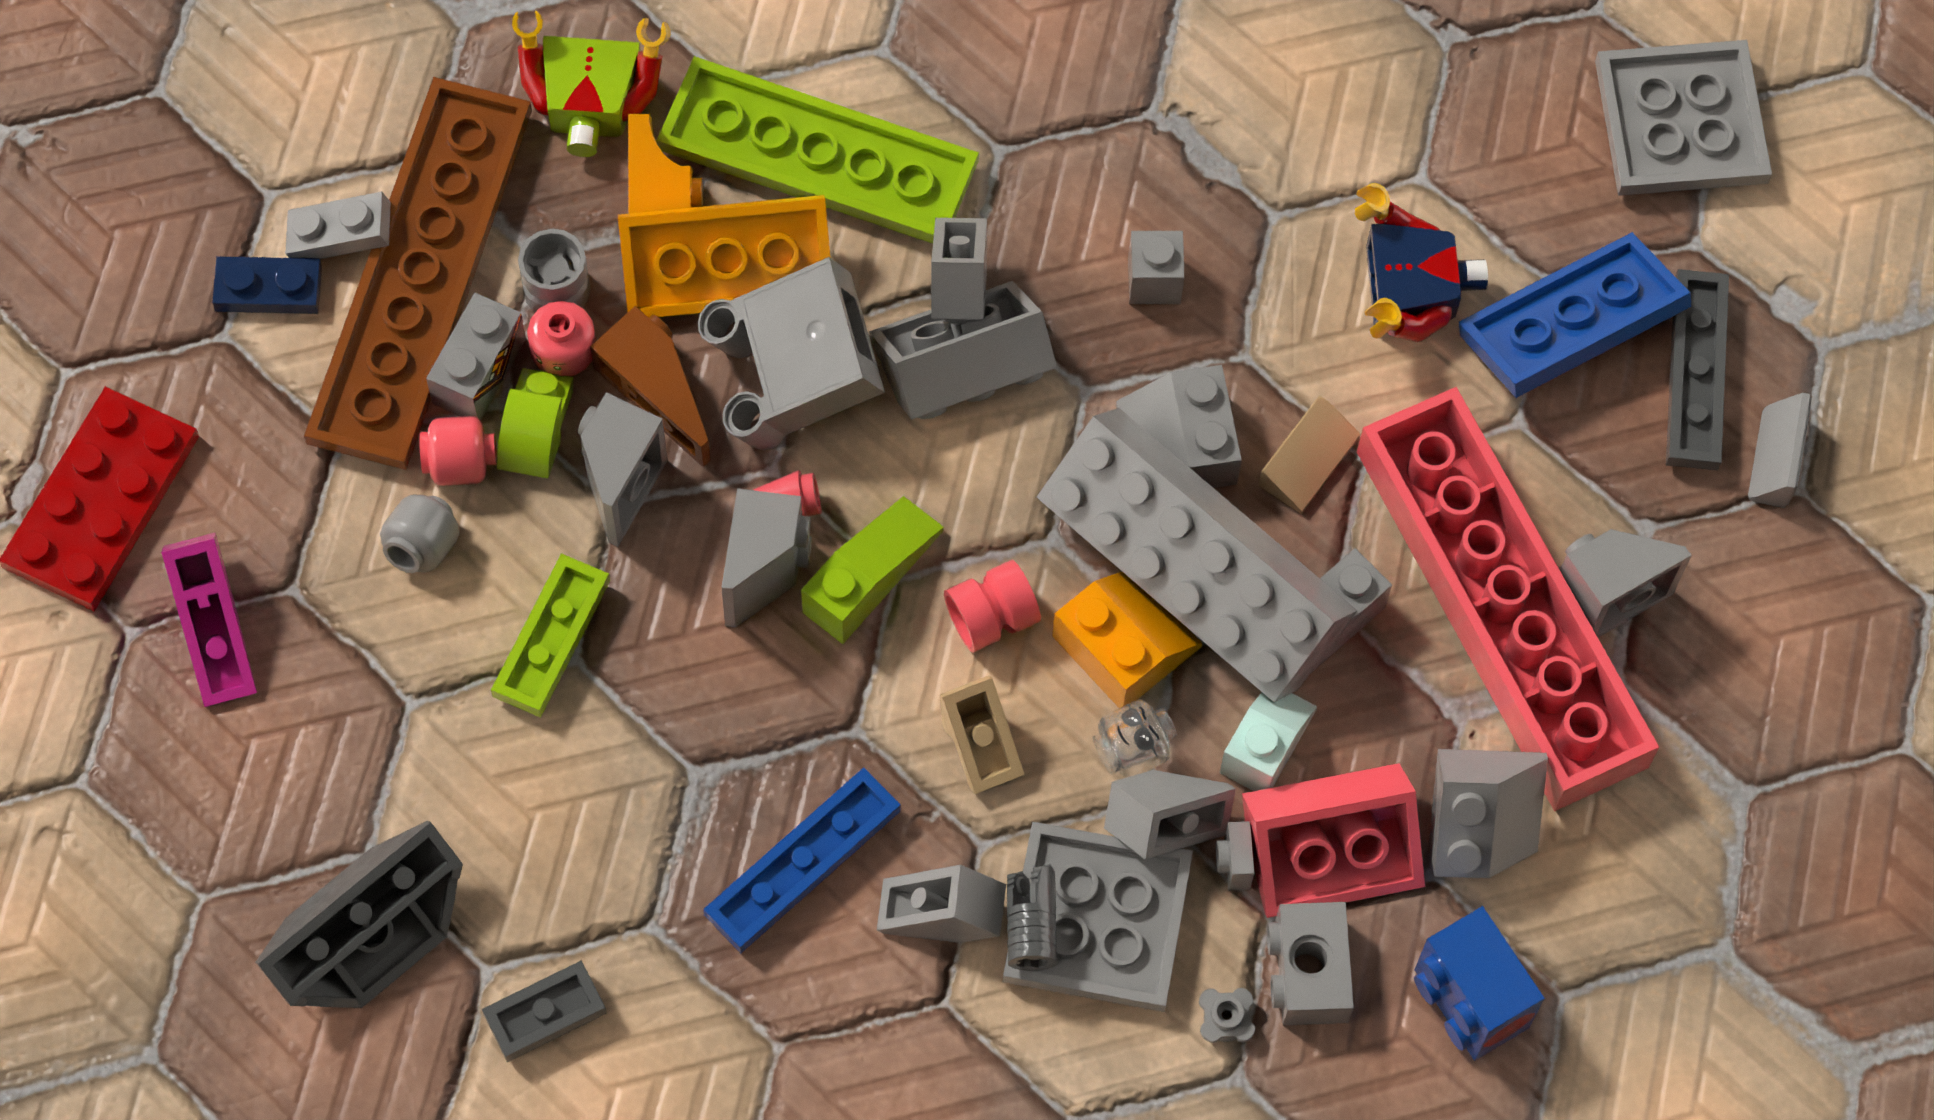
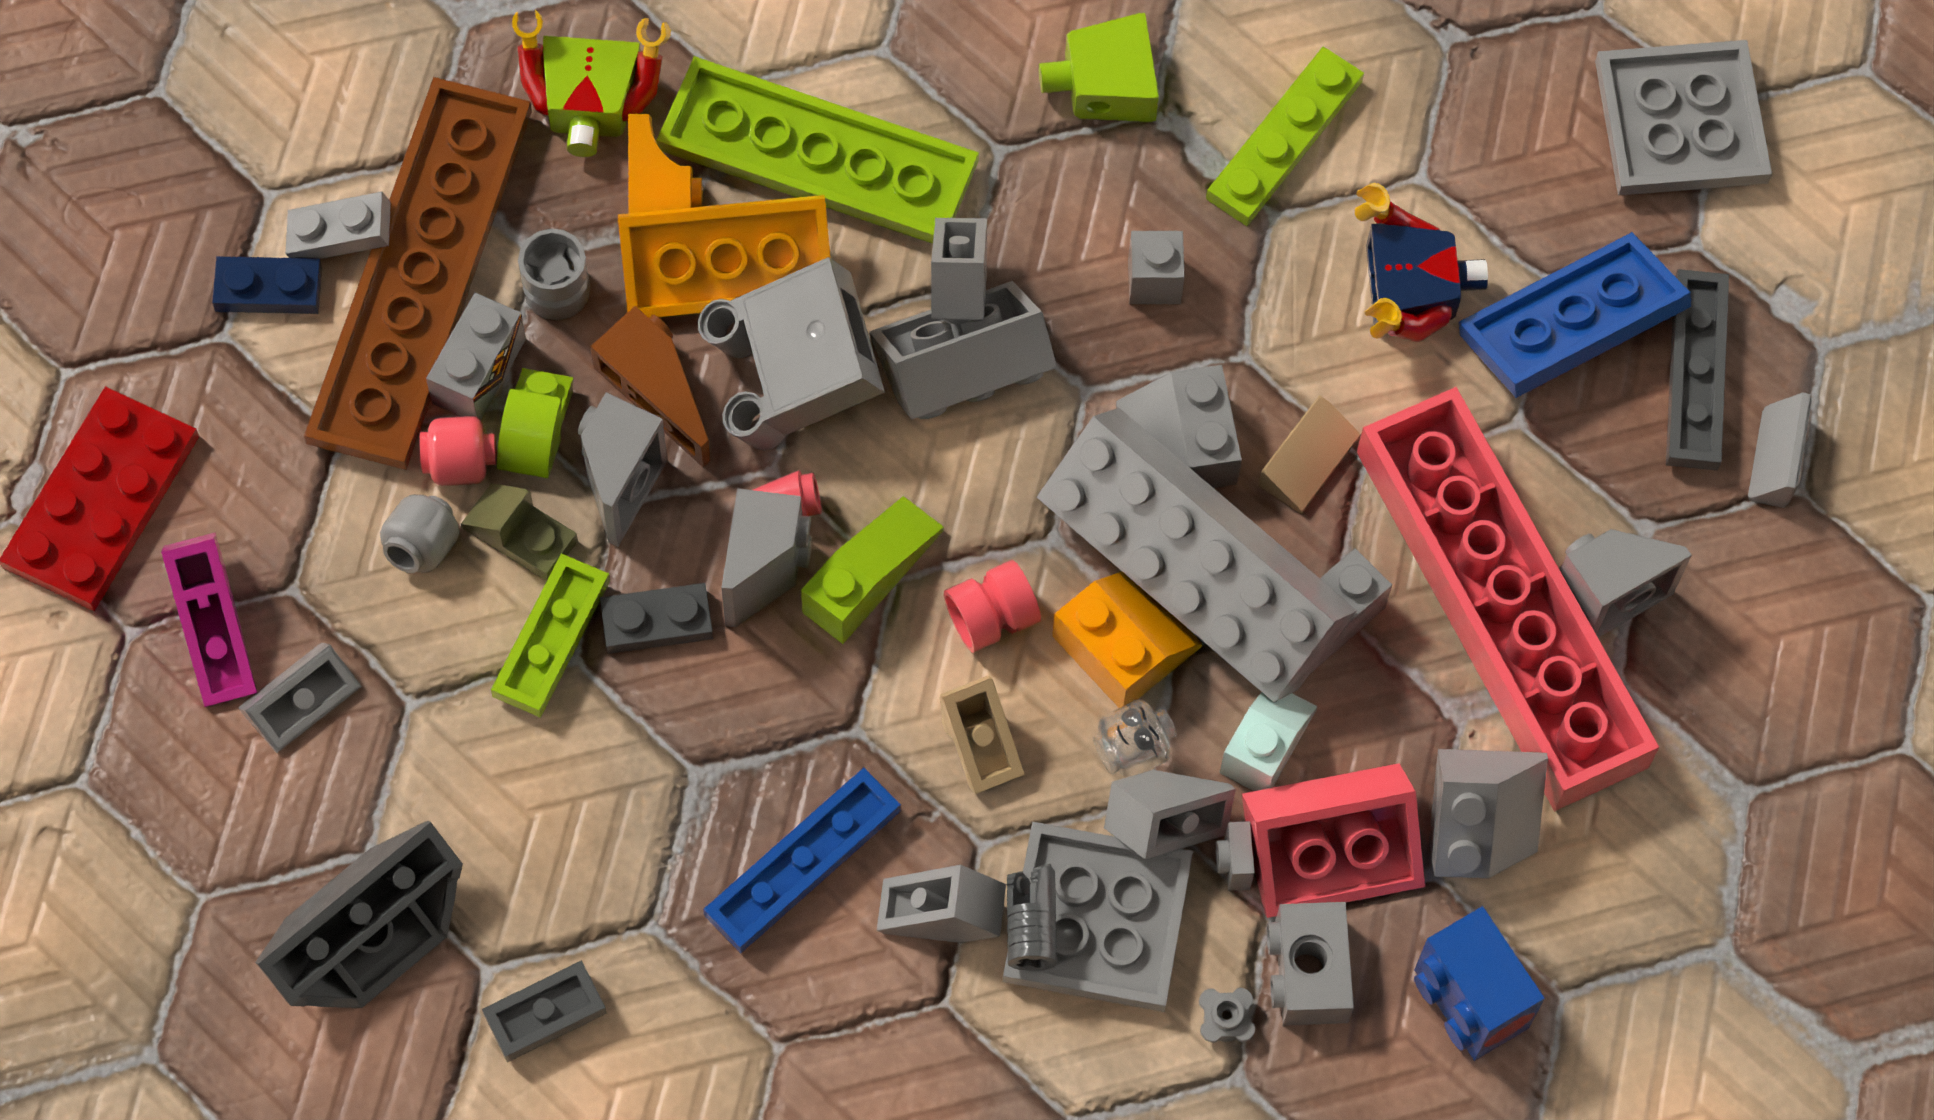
(300, 696): none -> light grey slope
(519, 530): none -> olive slope
(561, 338): coral head -> none
(656, 618): none -> dark grey plate
(1107, 71): none -> lime torso
(1284, 136): none -> lime plate

